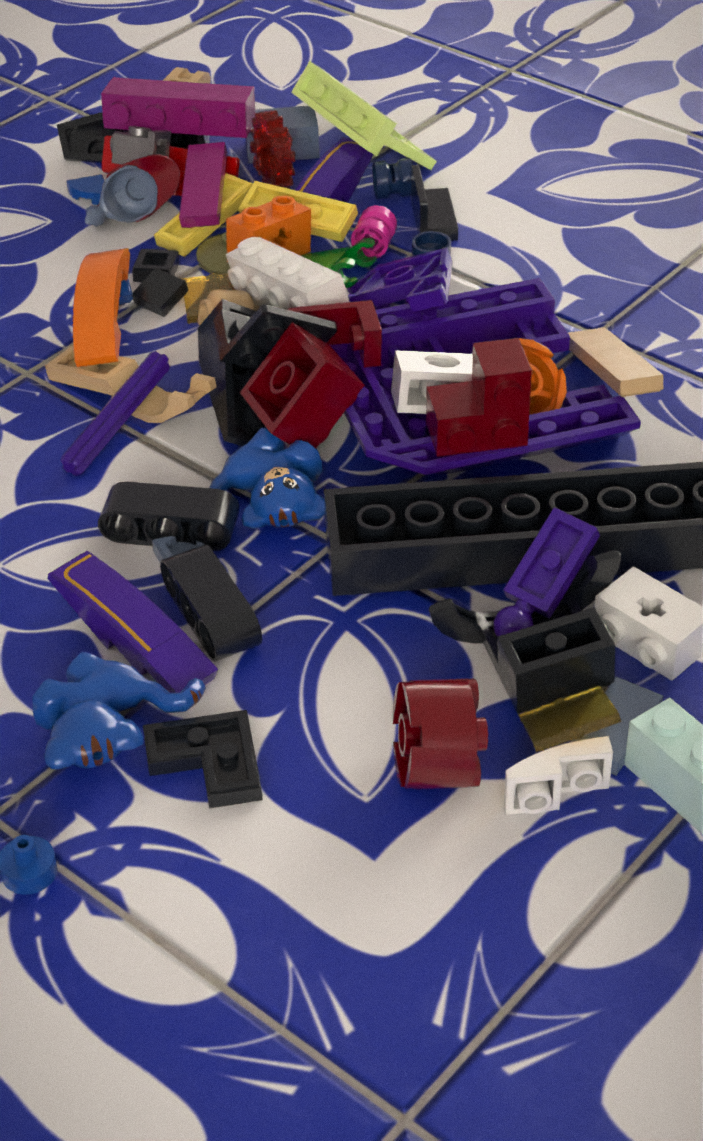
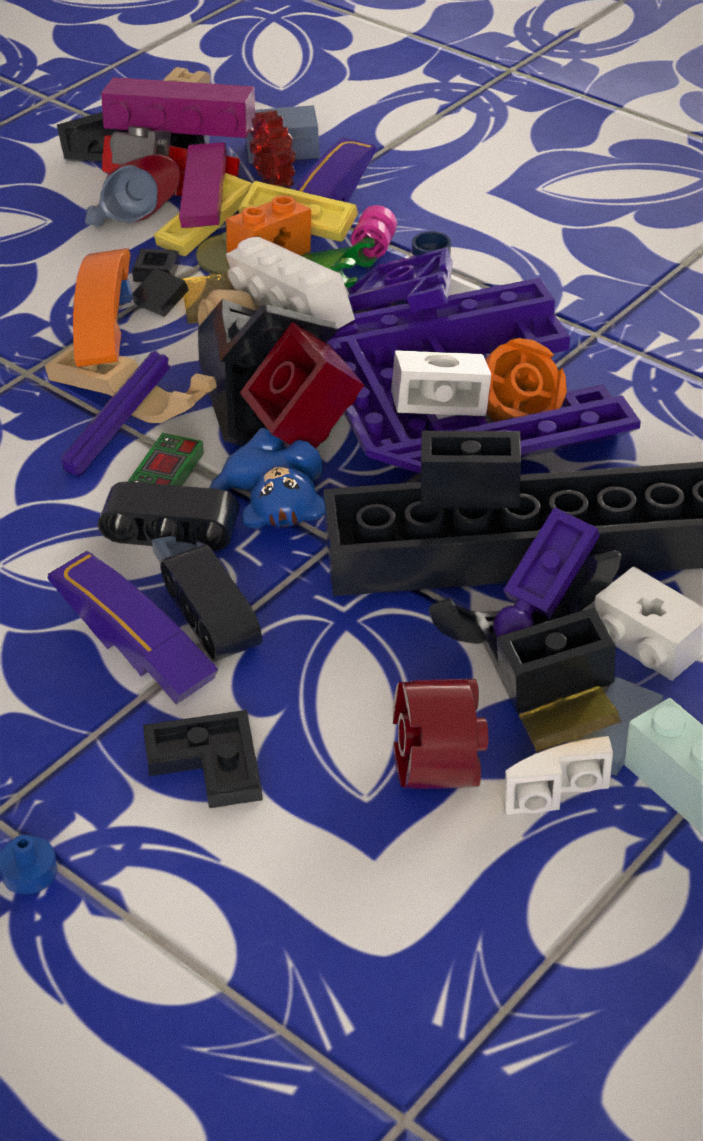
(86, 187): blue tile -> none
(86, 710): blue animal -> none
(169, 461): none -> tile
(354, 115): yellowish green fence -> none
(355, 323): dark red bracket -> none
(392, 178): dark blue wheel -> none
(432, 207): black panel -> none
(470, 469): none -> black brick
(489, 409): dark red brick -> none
(615, 362): tan tile -> none

